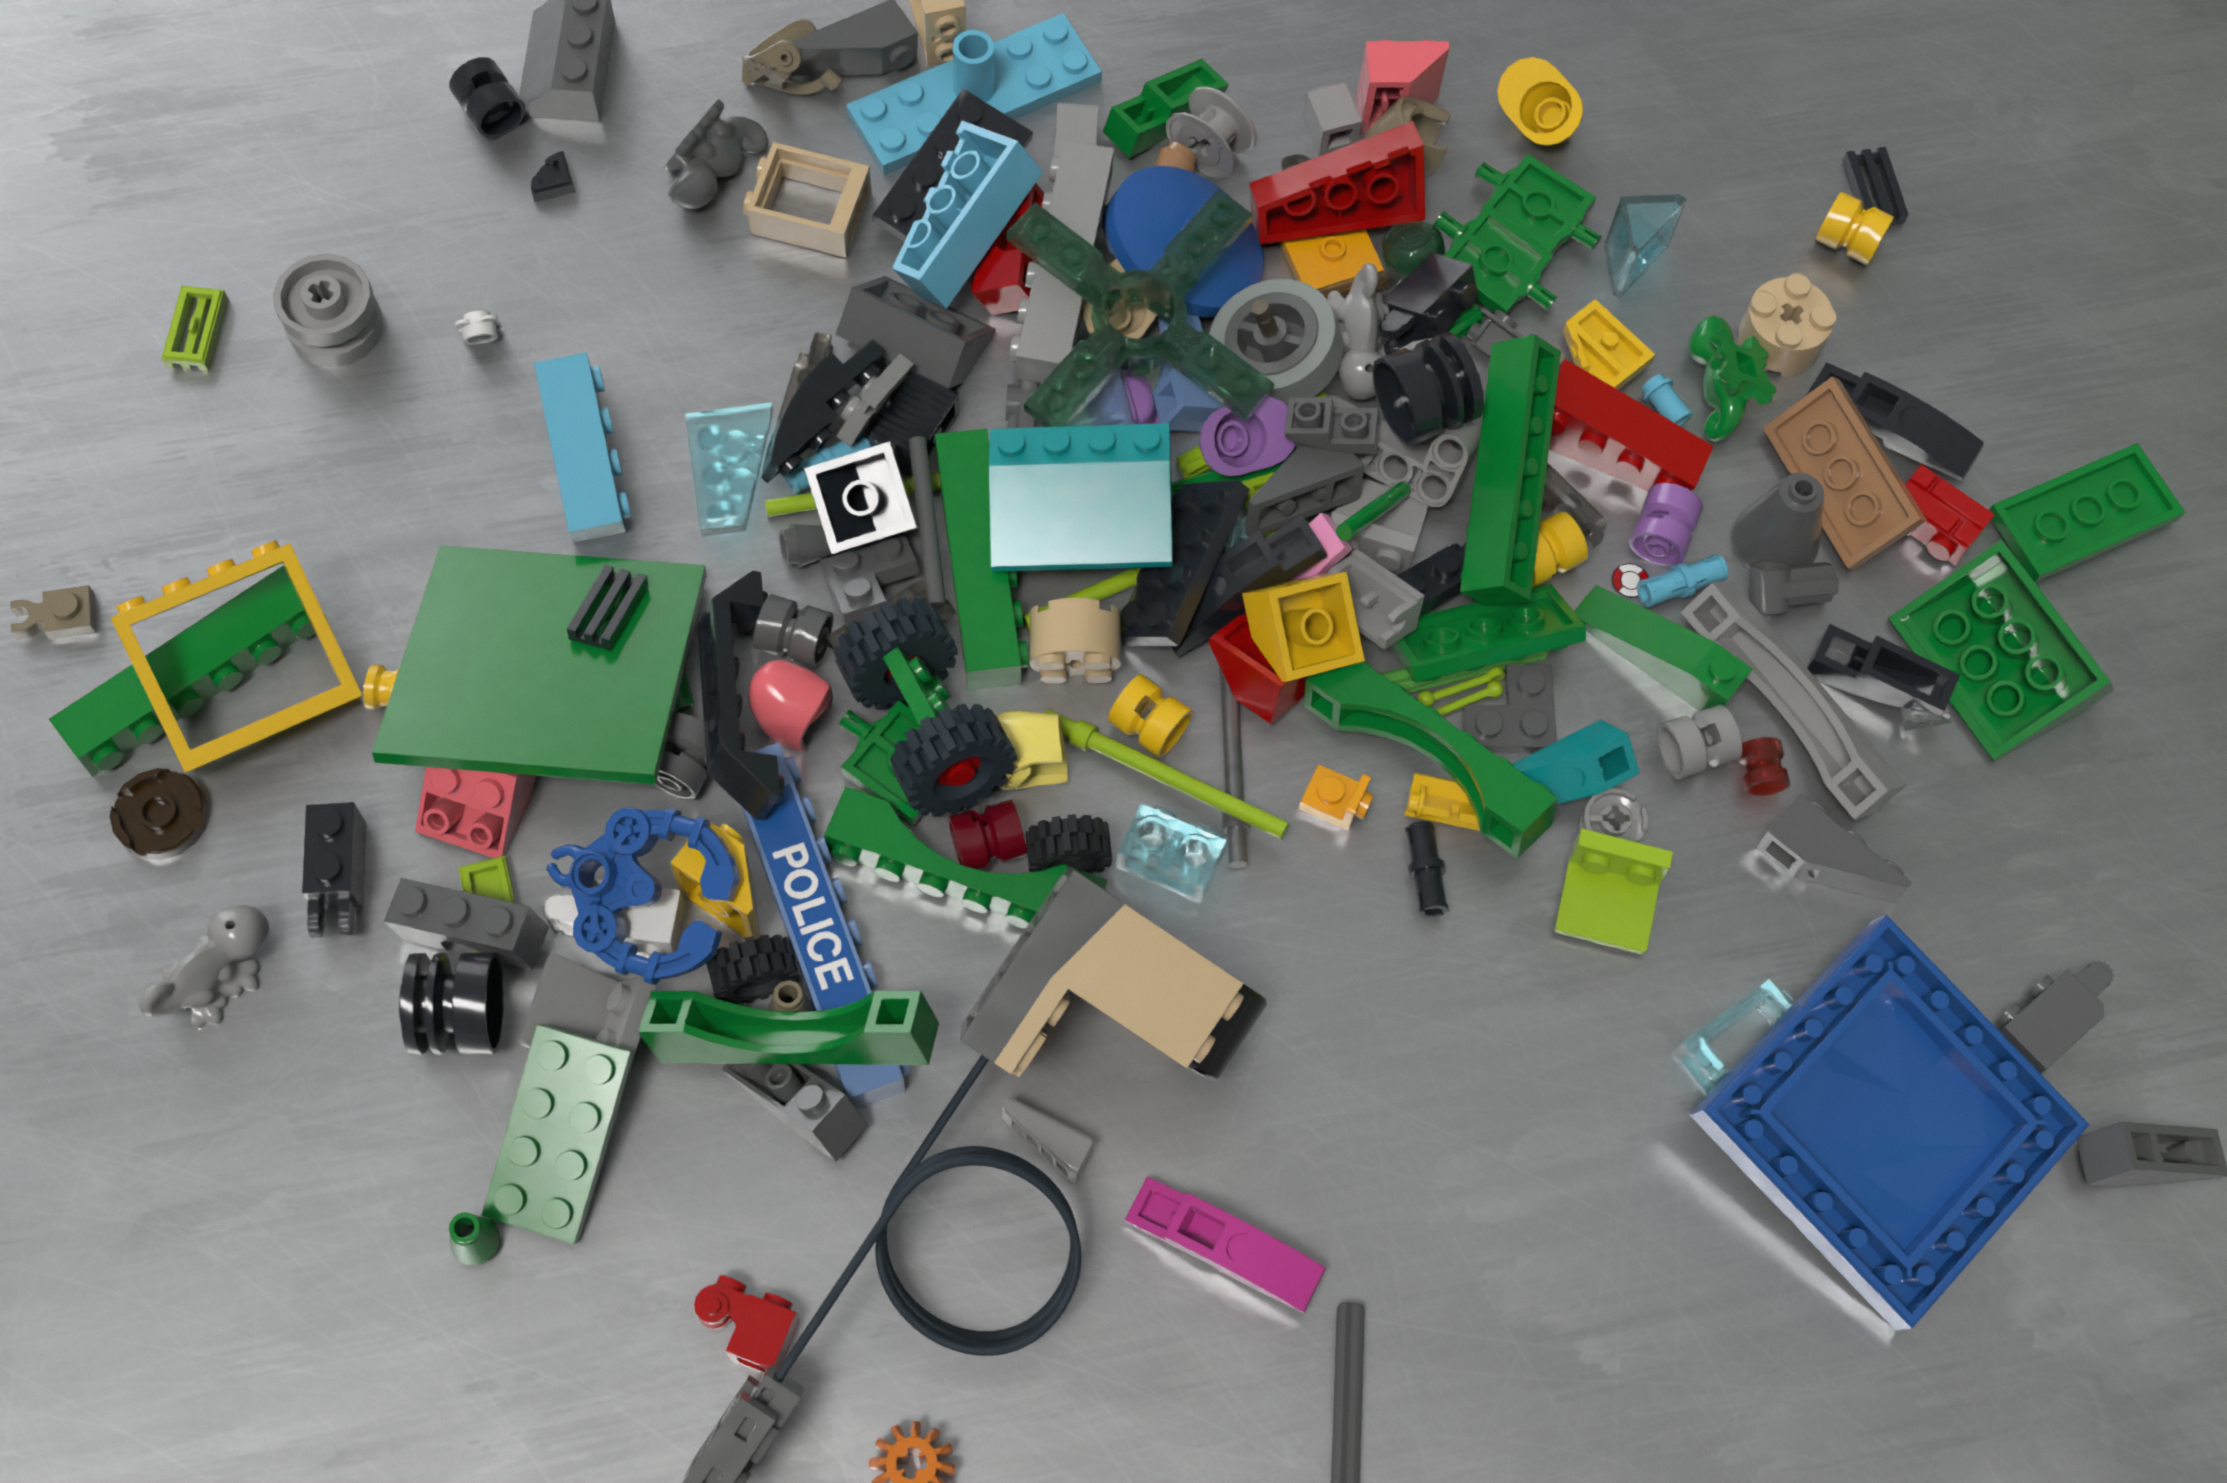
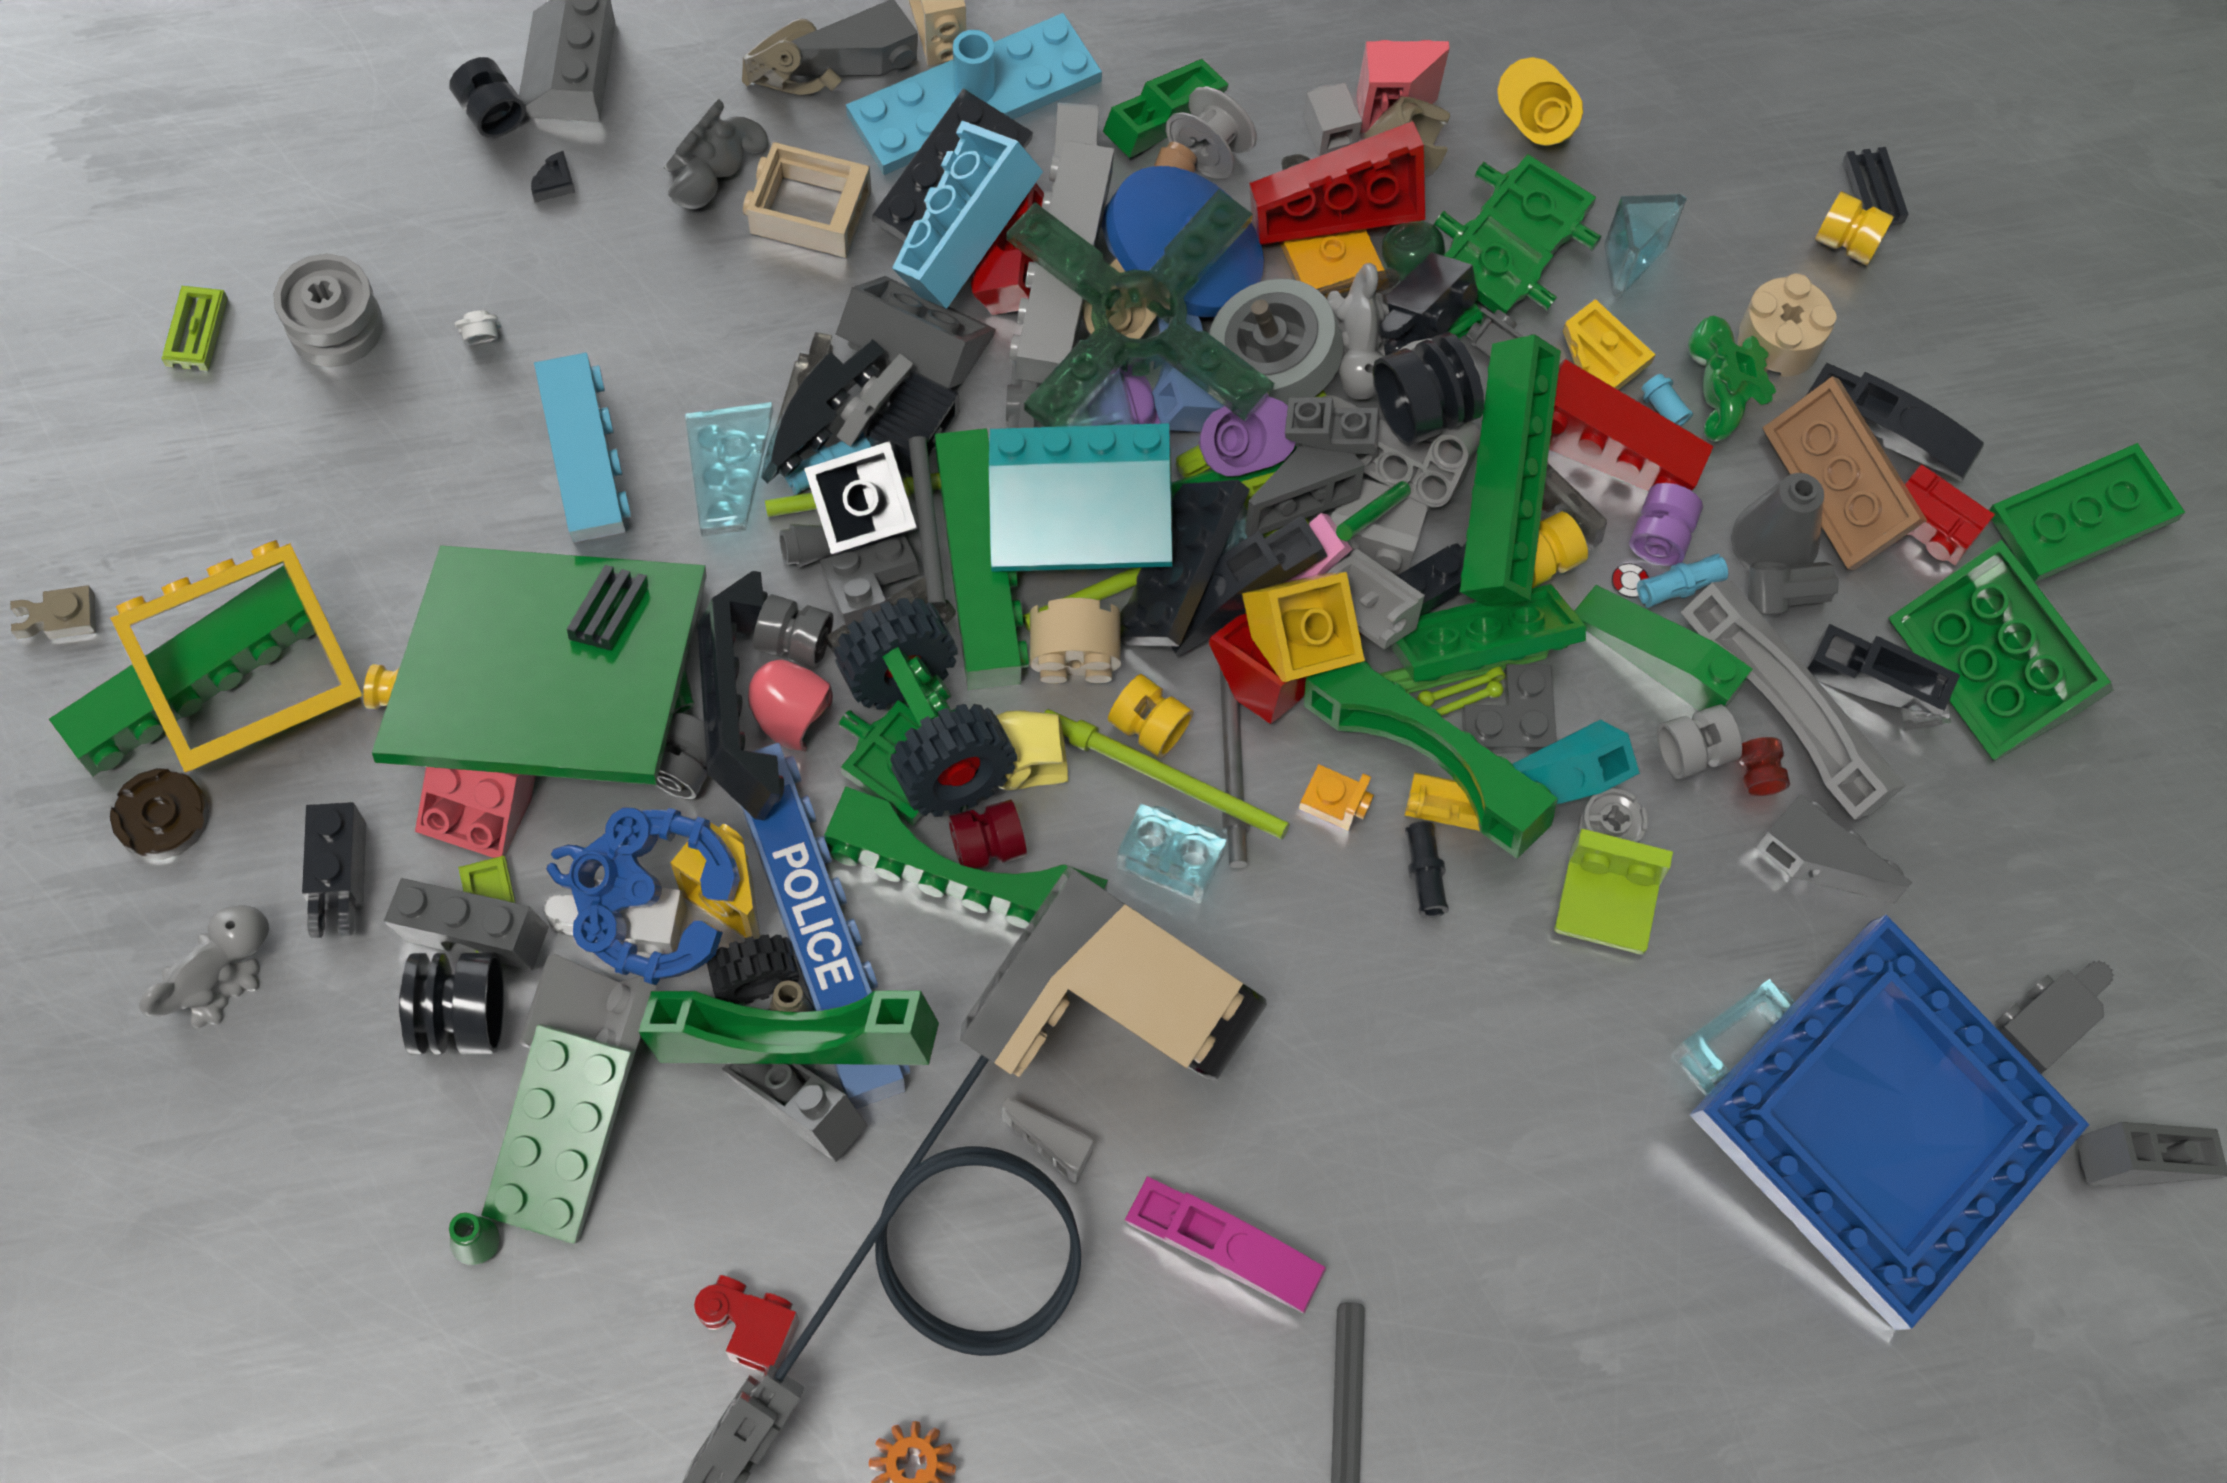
(1069, 841): black tyre -> none

